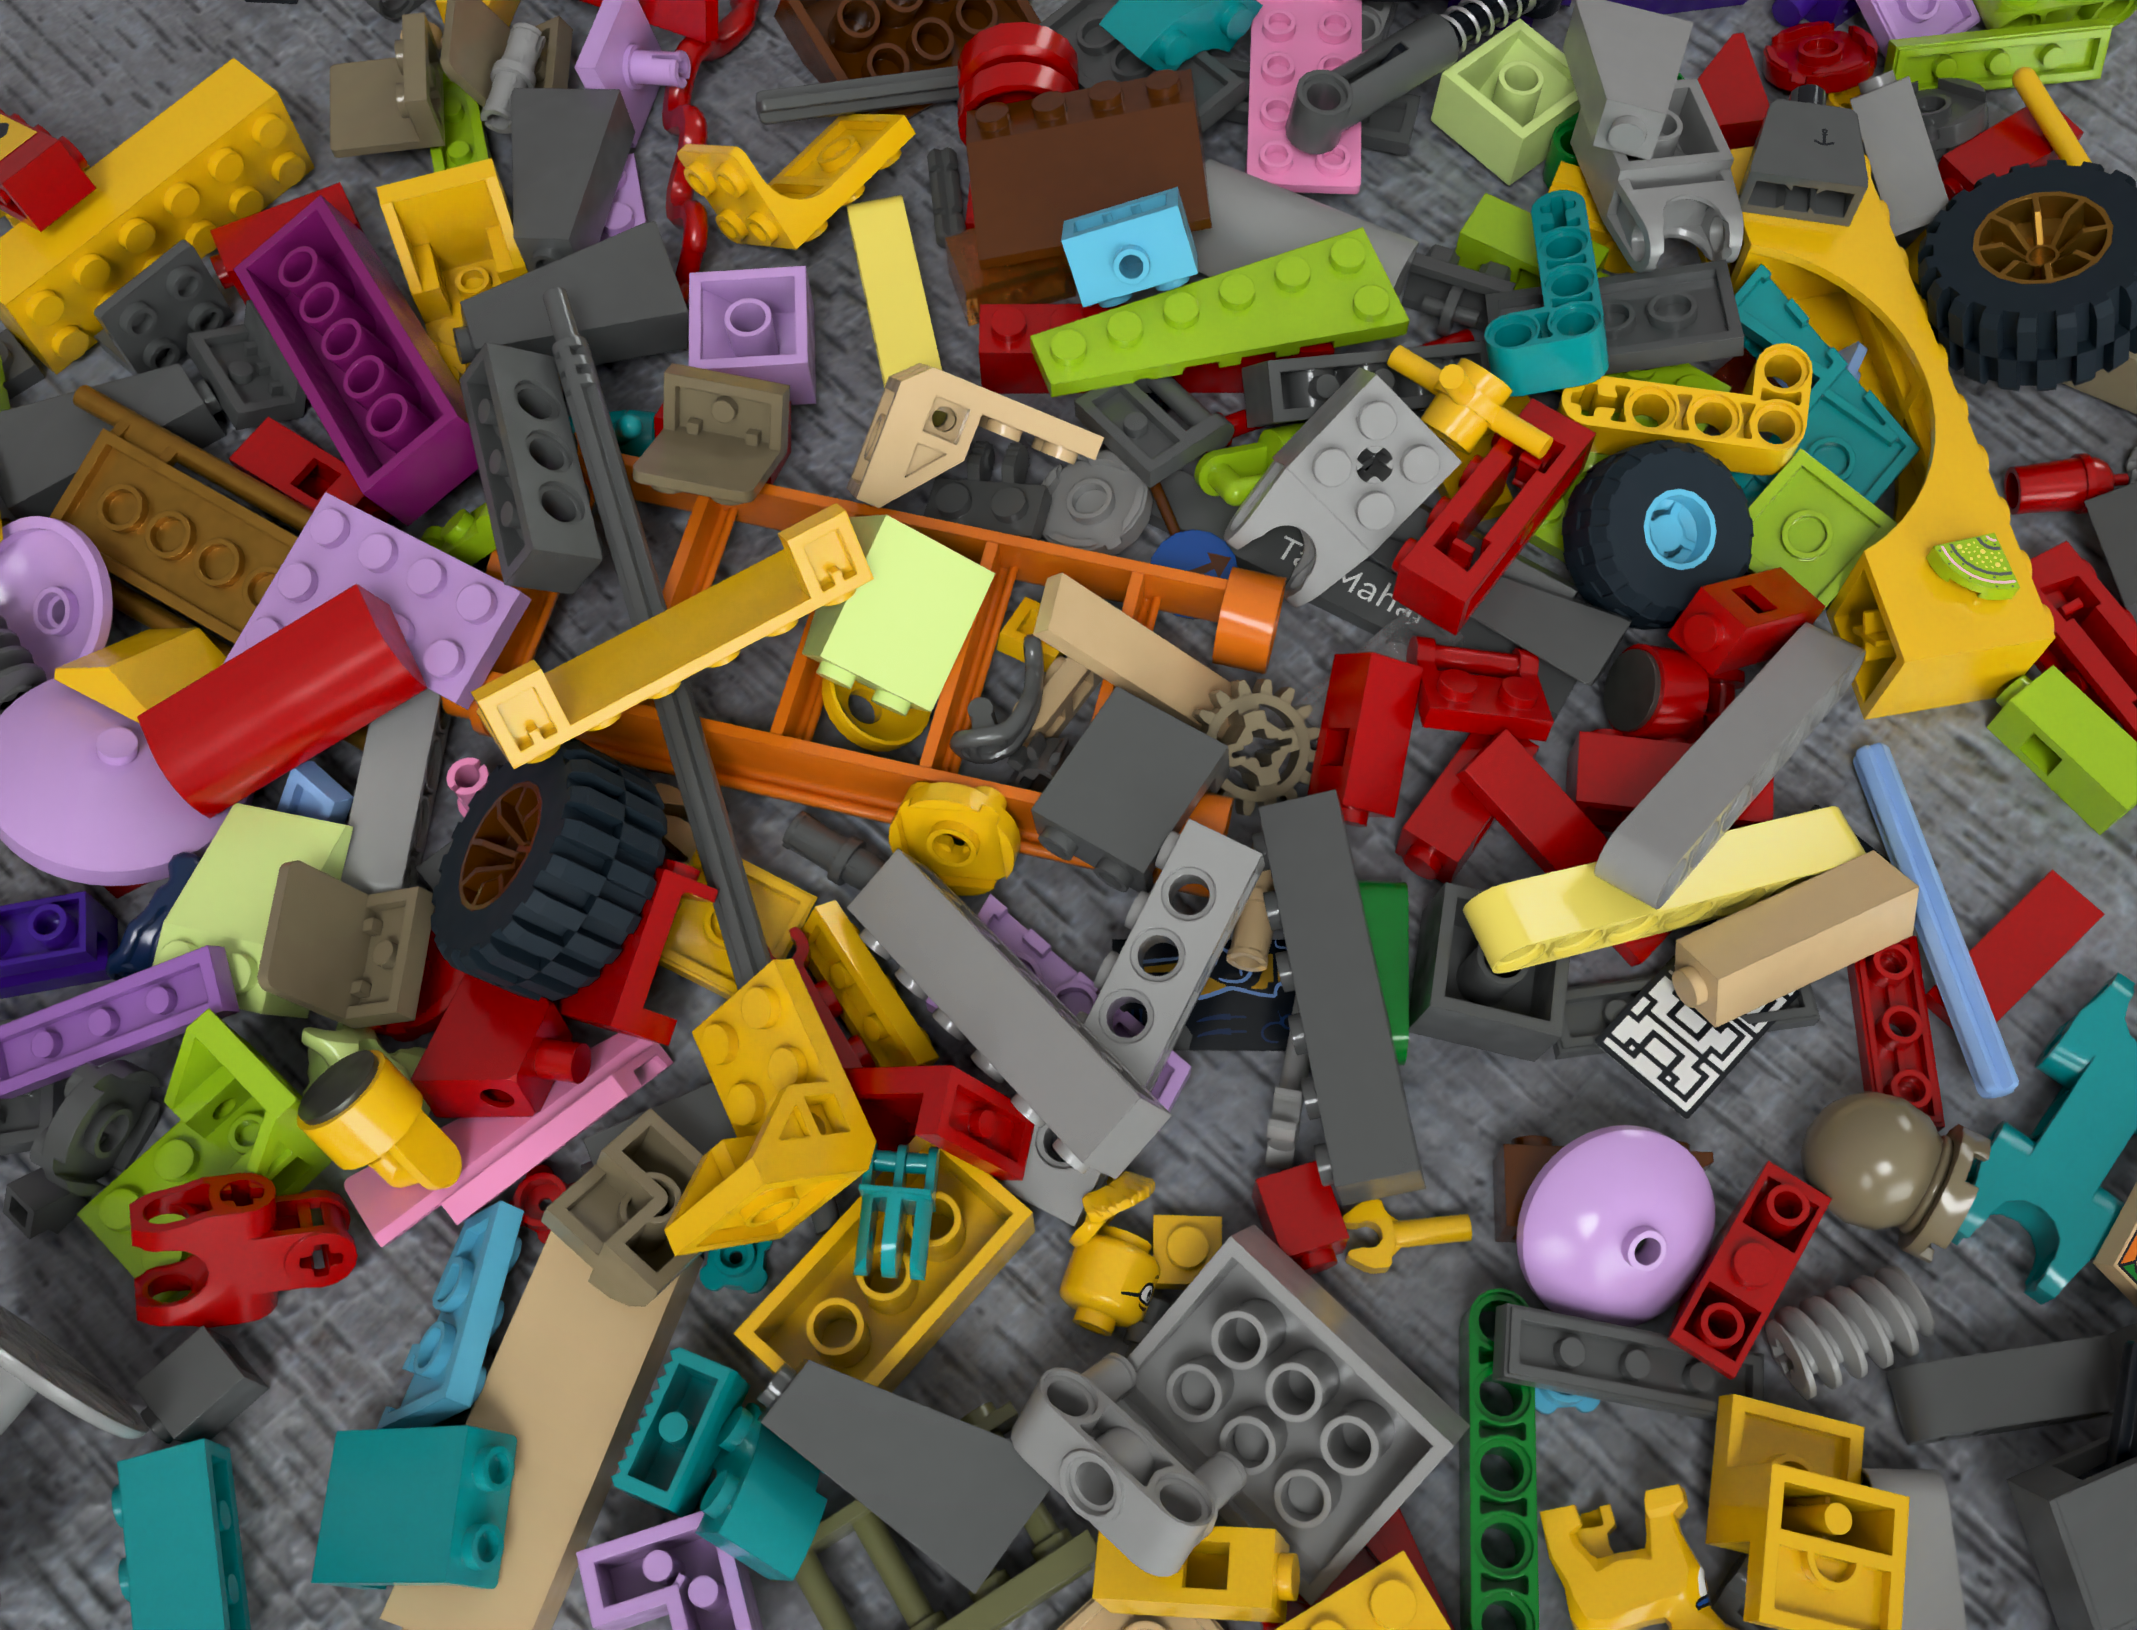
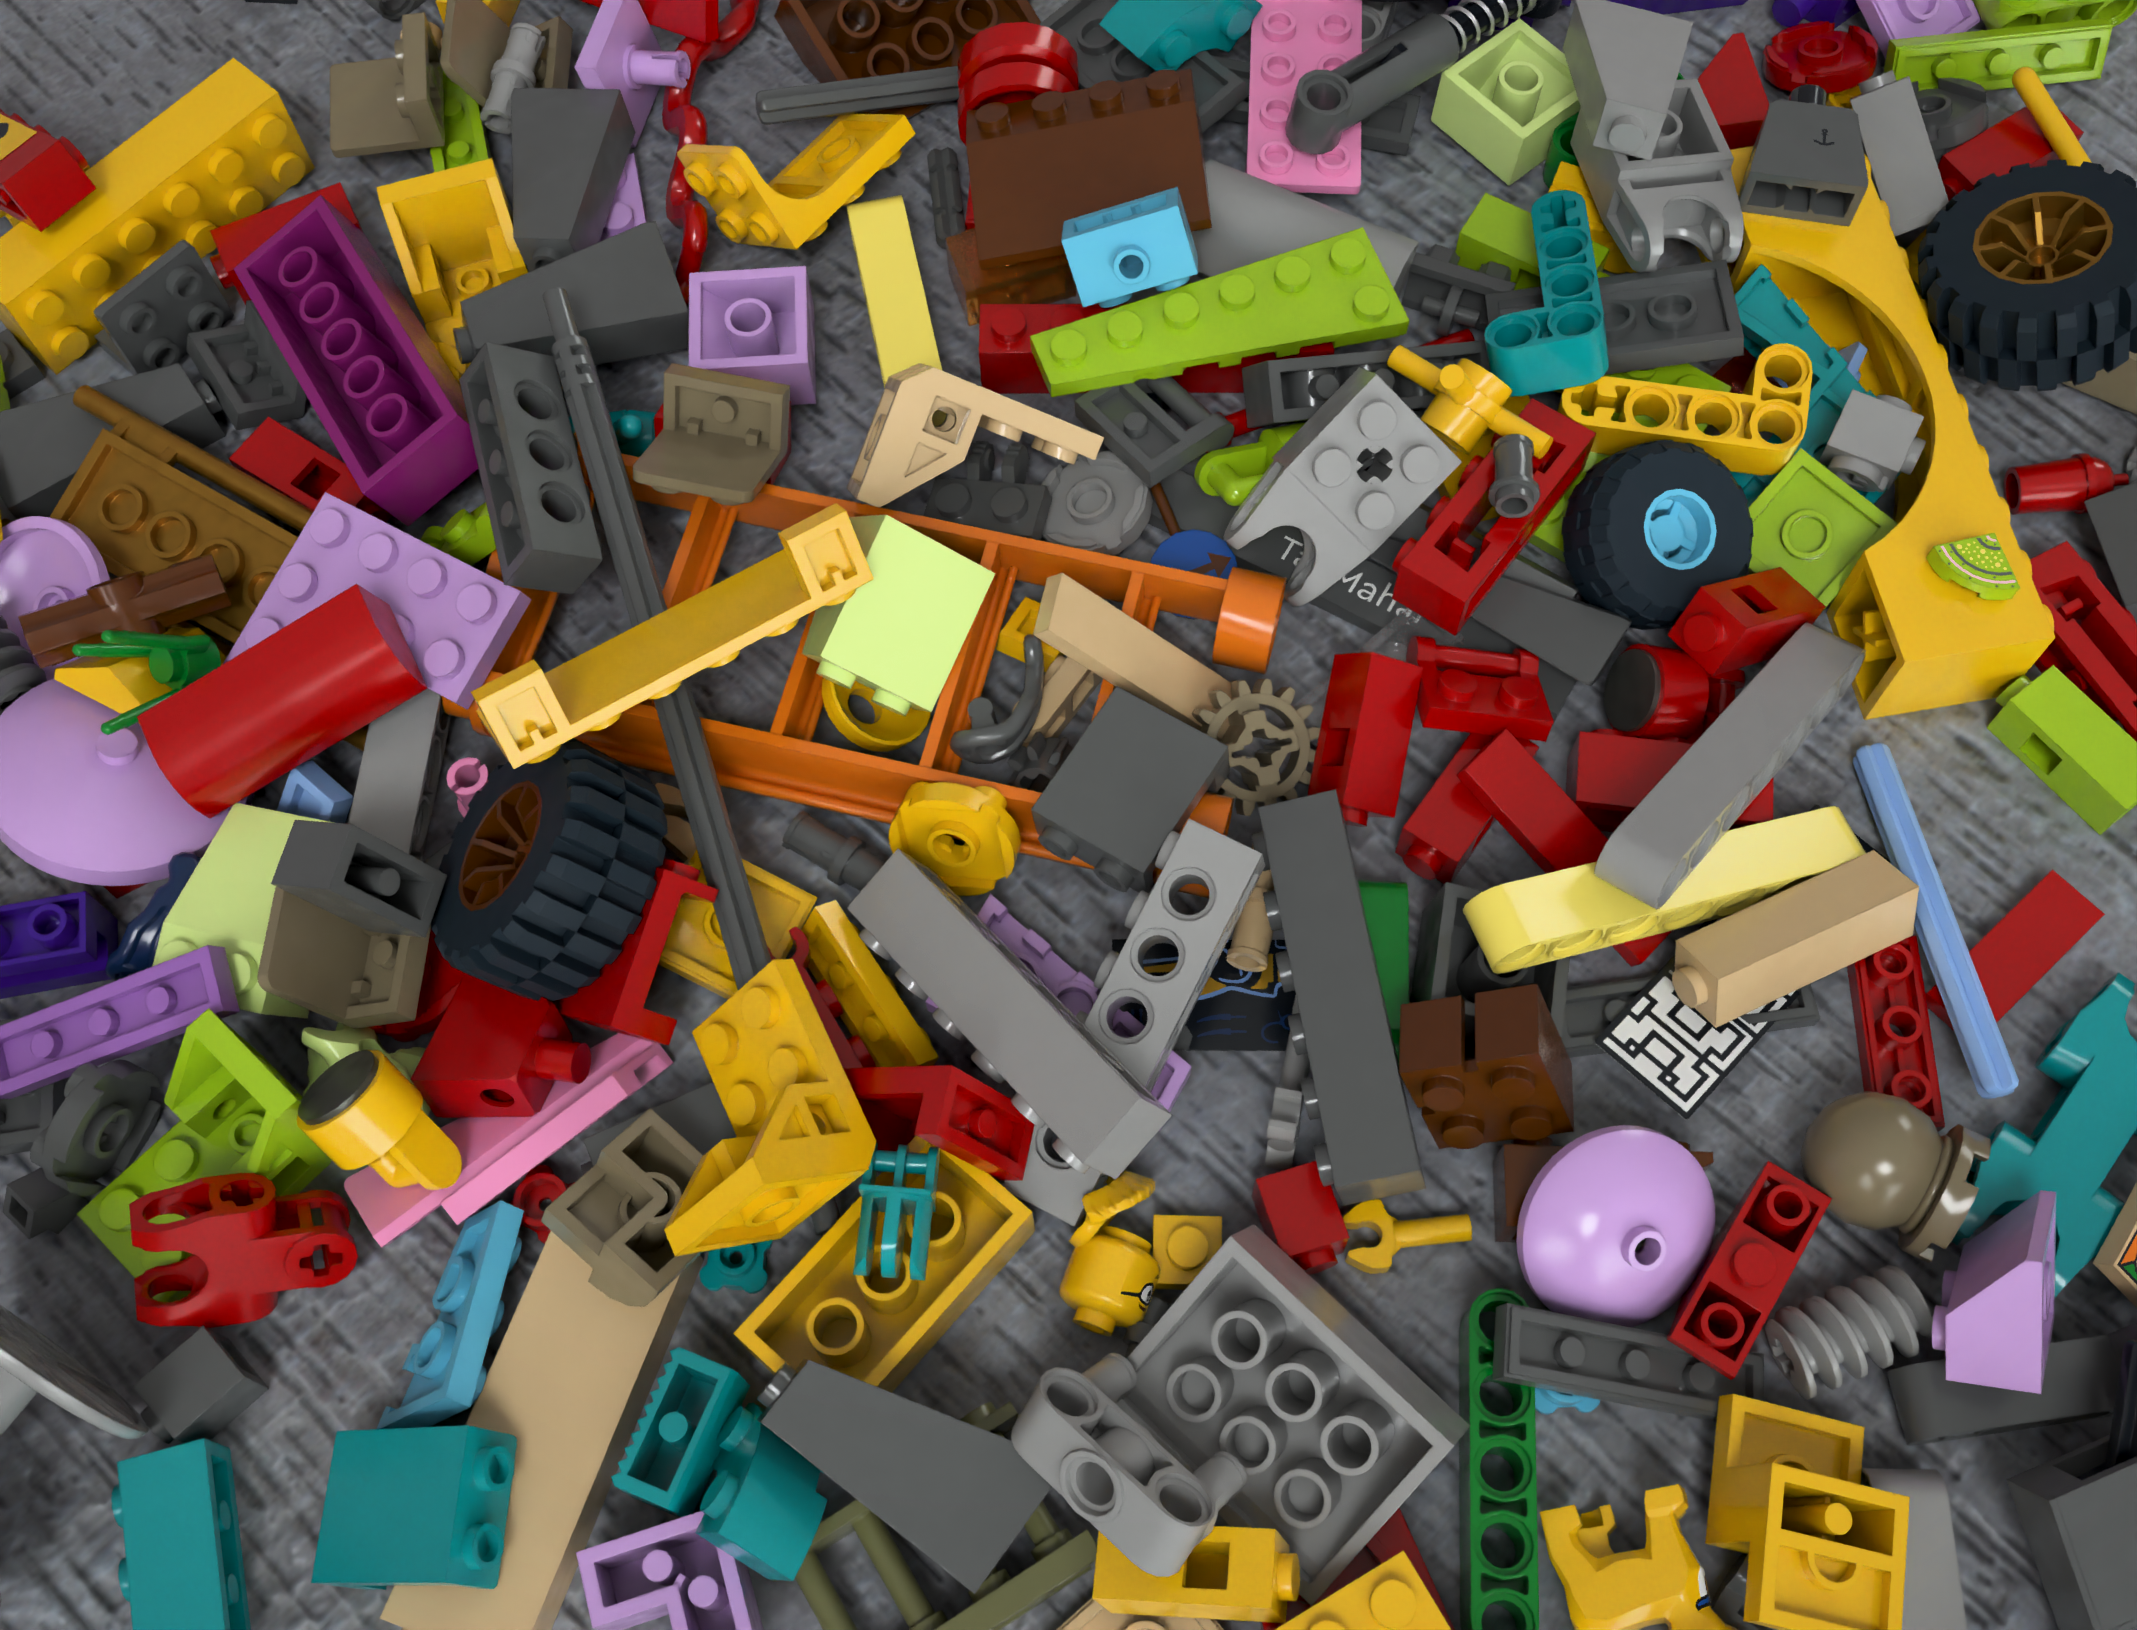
(125, 603): none -> reddish brown piece
(172, 662): none -> green plant
(359, 878): none -> dark grey brick
(1511, 1088): none -> reddish brown piece
(1514, 489): none -> dark grey pin
(1873, 442): none -> light grey brick
(2002, 1301): none -> lavender slope

